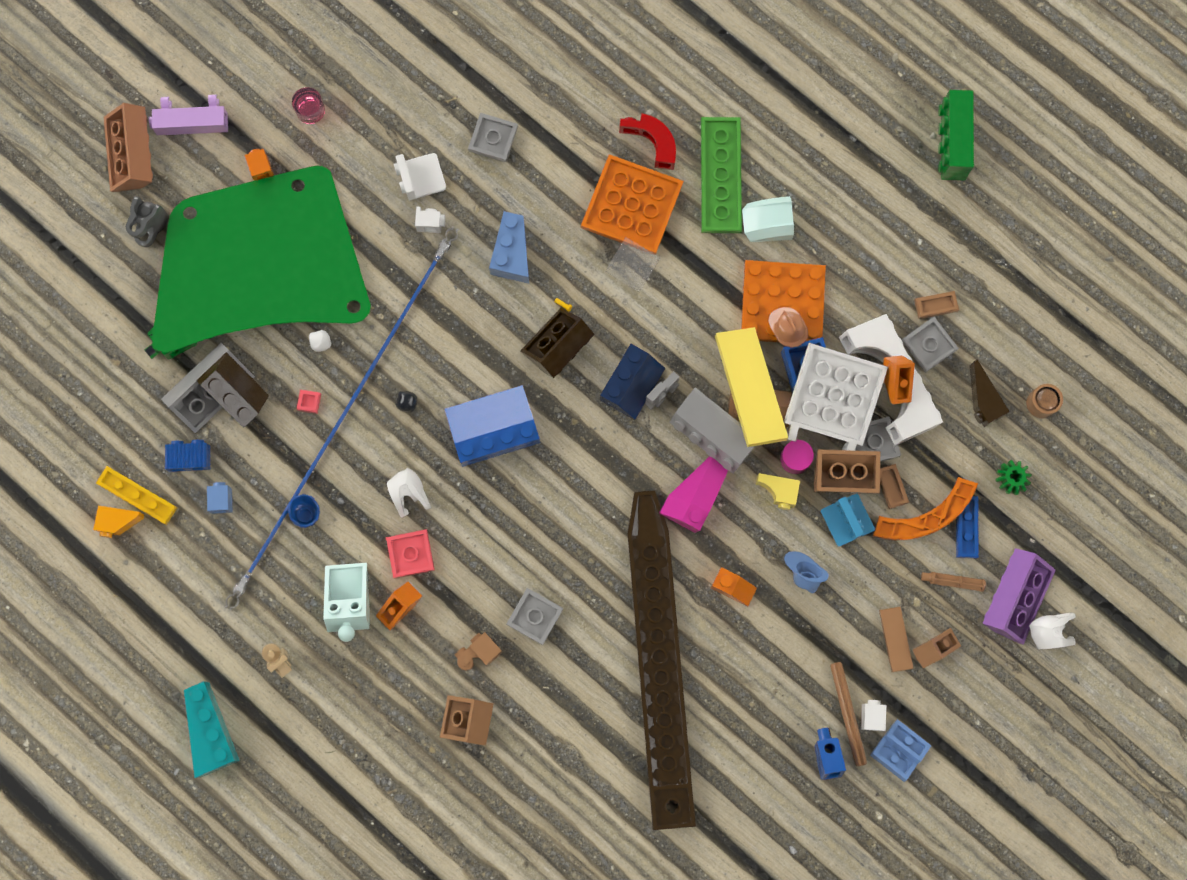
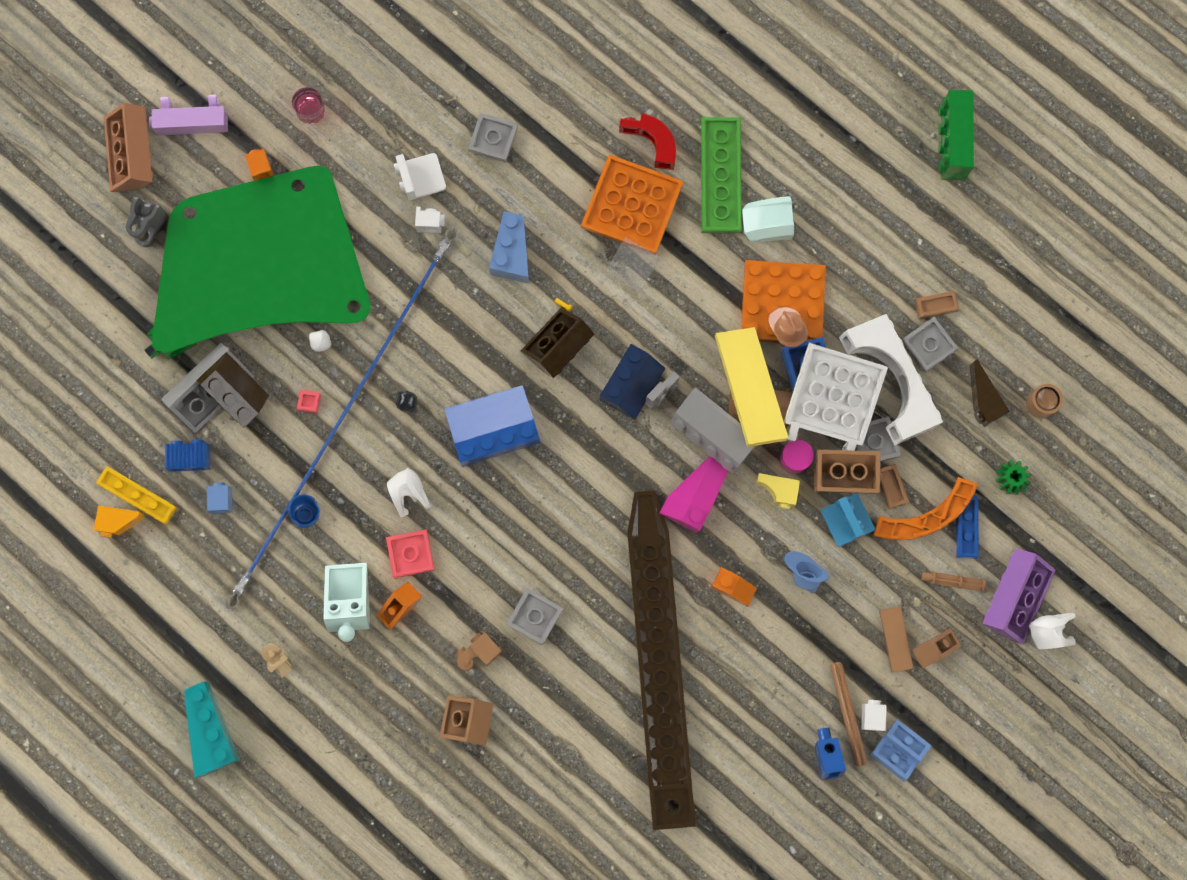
(899, 378): orange slope -> none

